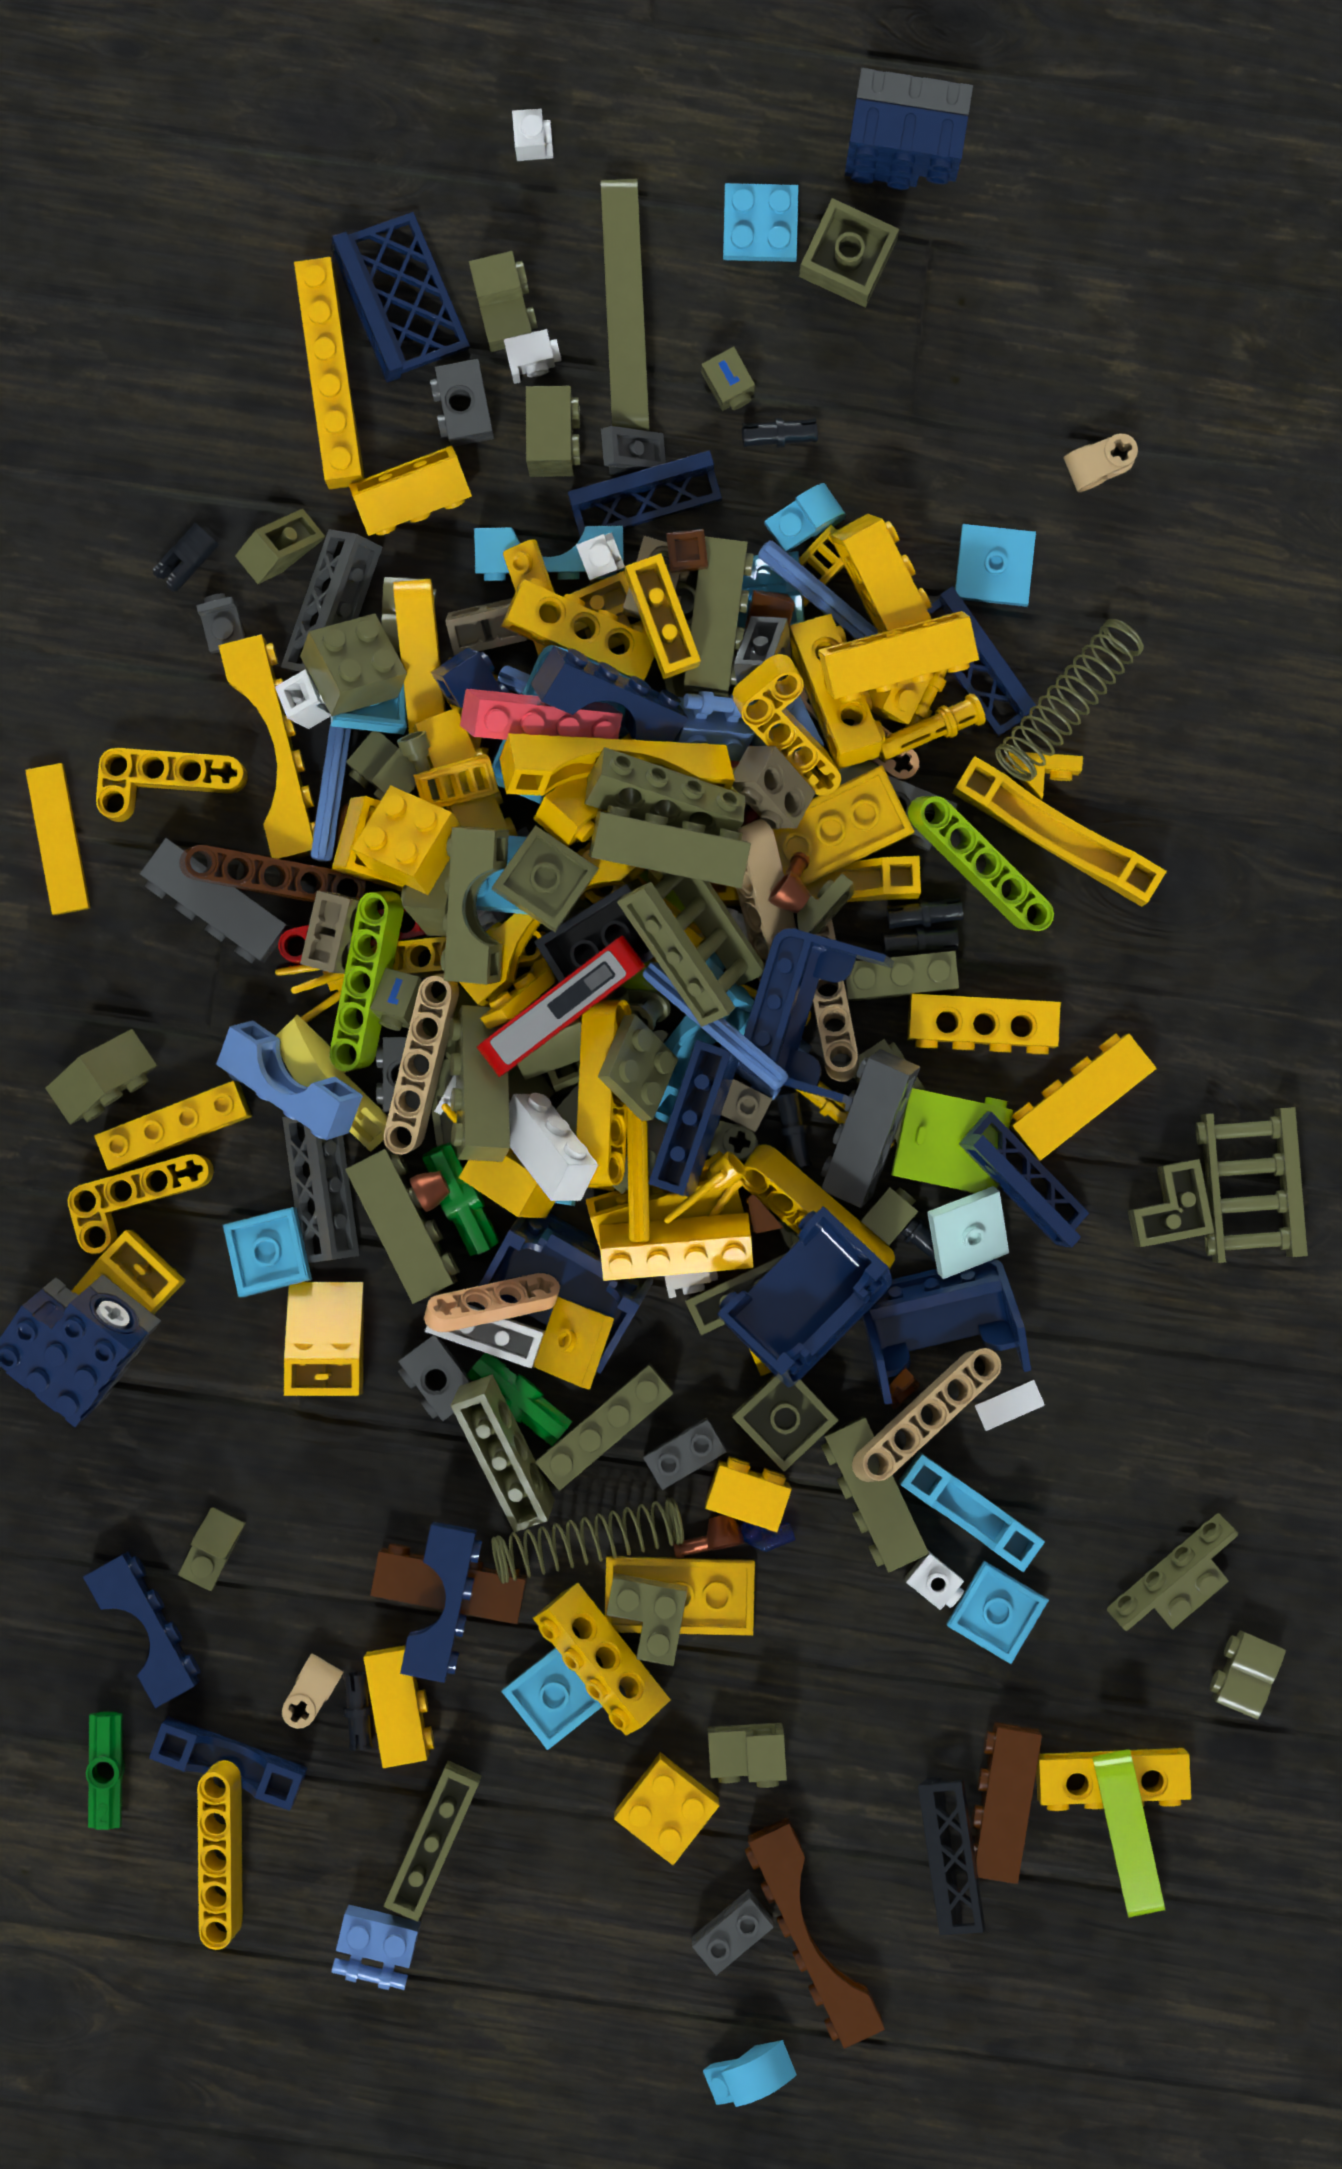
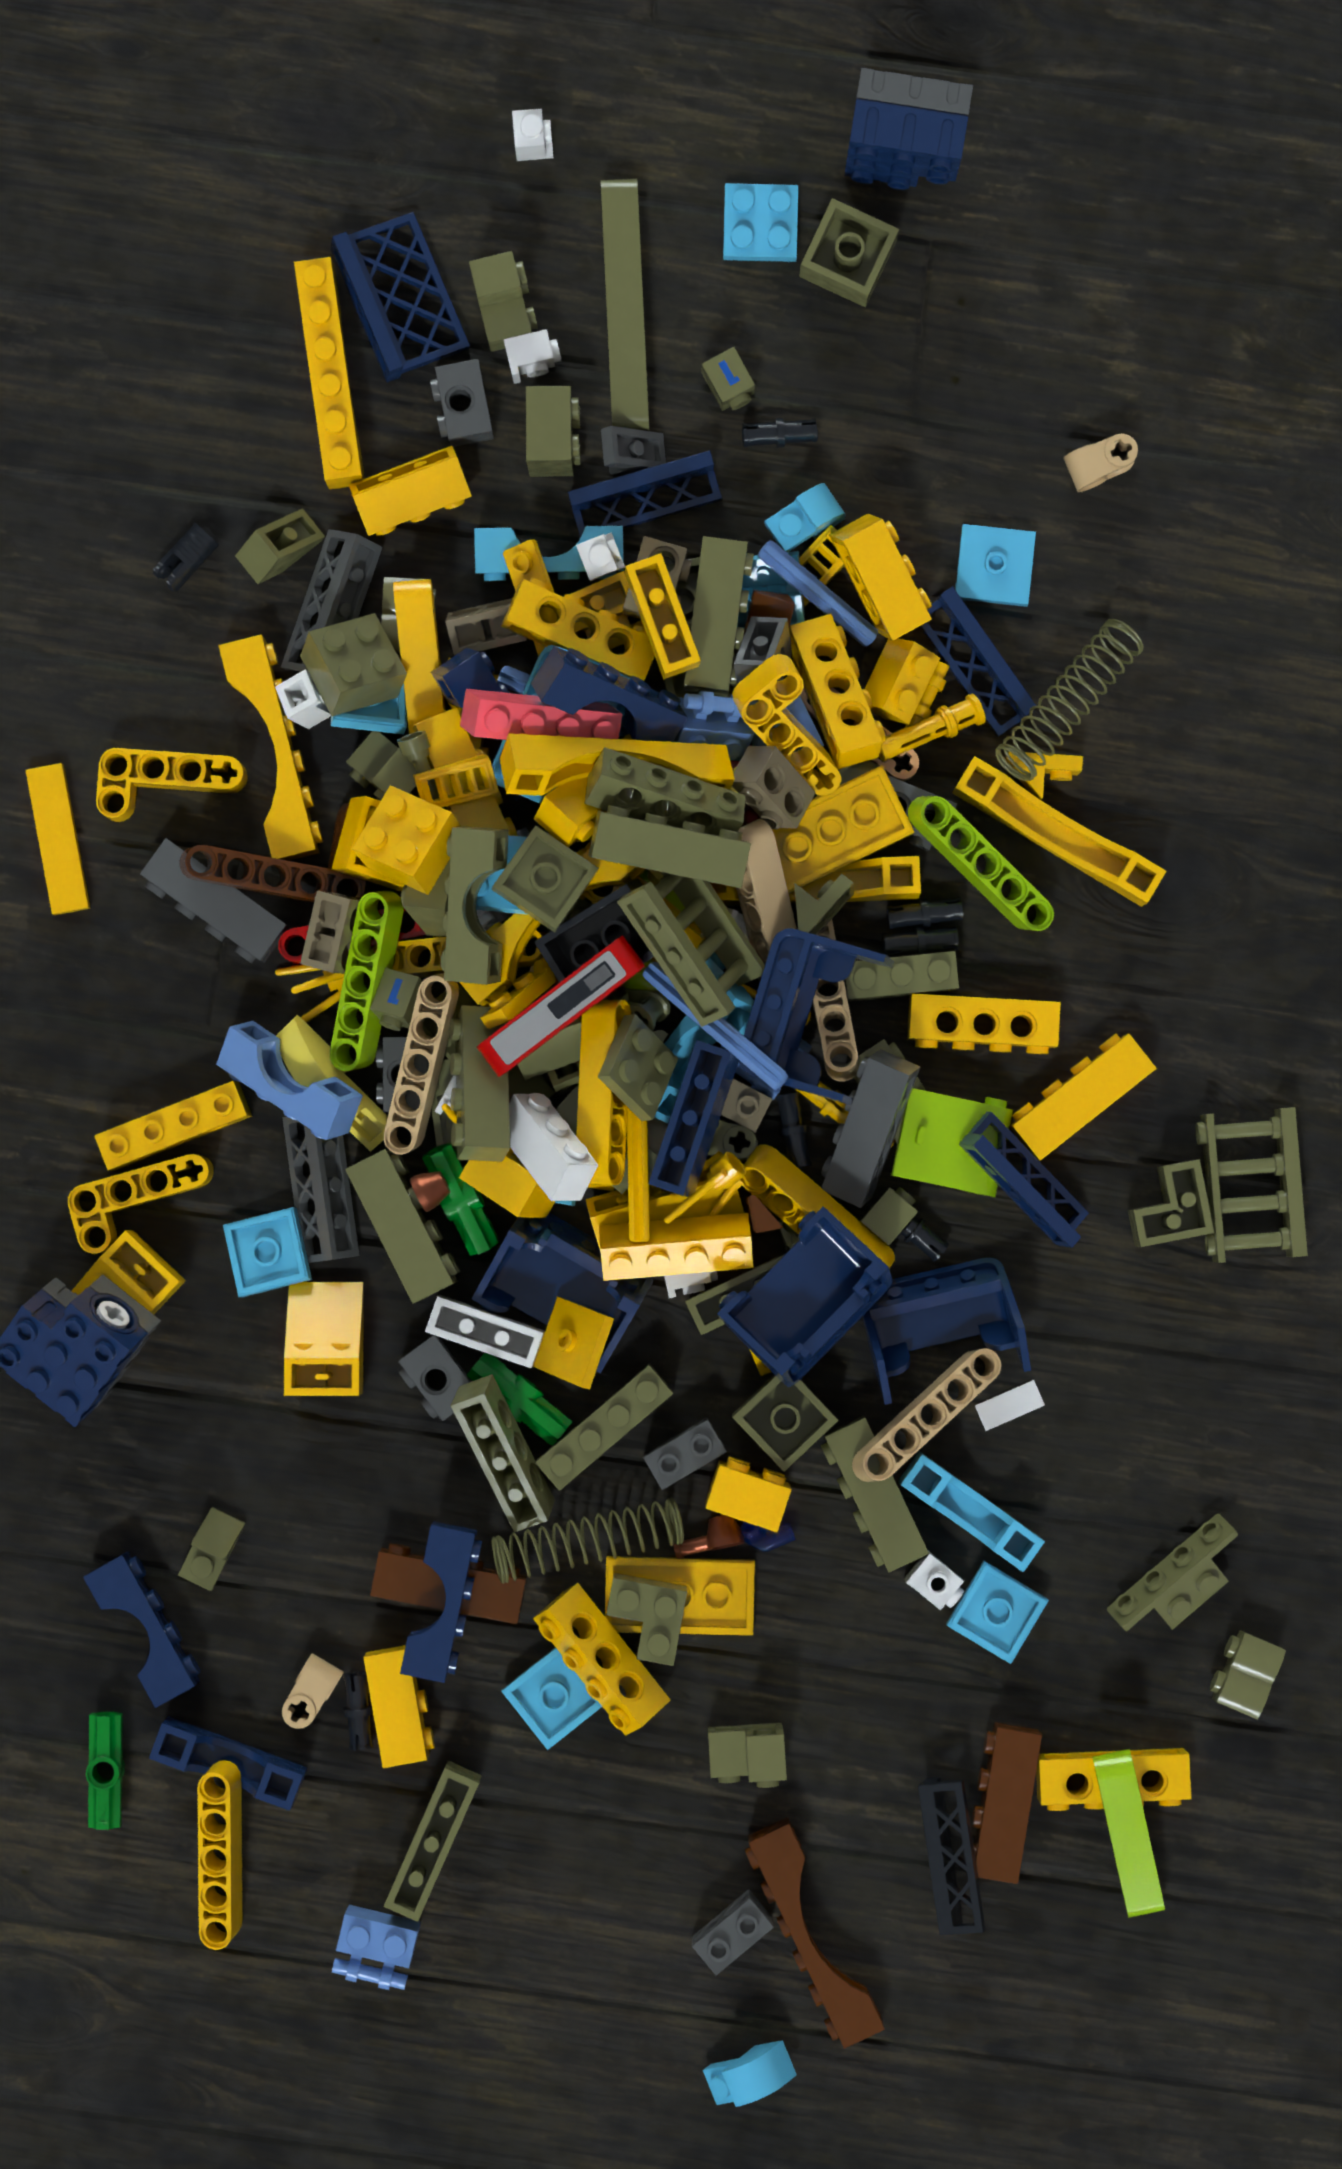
(100, 1077): olive brick -> none
(220, 621): dark grey bracket -> none
(330, 794): medium blue axle -> none
(444, 1317): light nougat beam -> none
(666, 1808): yellow brick -> none
(687, 551): reddish brown tile -> none
(790, 891): copper bar -> none
(898, 656): yellow brick -> none
(902, 1387): reddish brown tile -> none
(968, 1232): light aqua plate -> none

